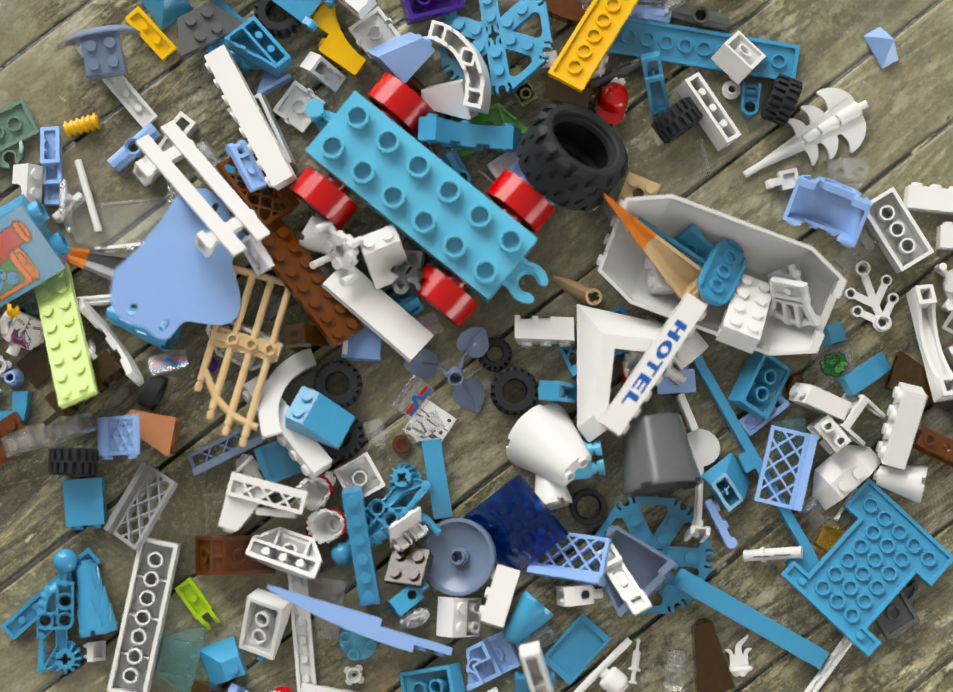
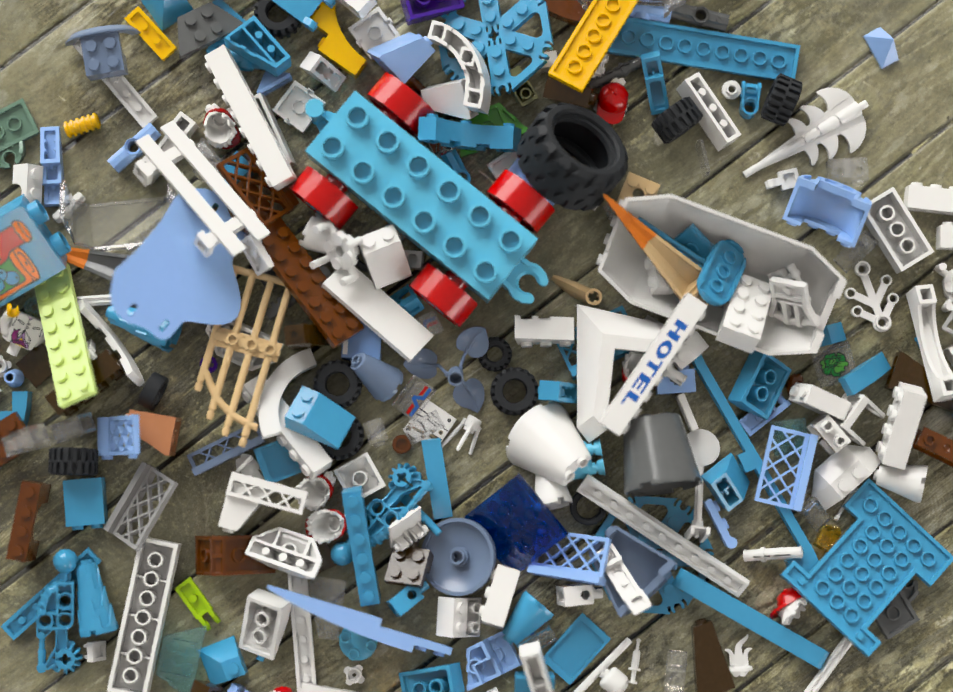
(22, 544): none -> reddish brown arch
(88, 196): white bar -> none
(168, 362): clear panel -> none
(220, 128): none -> white hair
(246, 165): light blue plate -> none
(271, 511): white tile -> none
(377, 376): none -> sand blue cone
(407, 277): pearl dark grey hips -> none
(414, 618): white gear -> none
(470, 425): none -> white plant
(663, 535): none -> white plate
(738, 57): white slope -> none
(788, 606): none -> hair

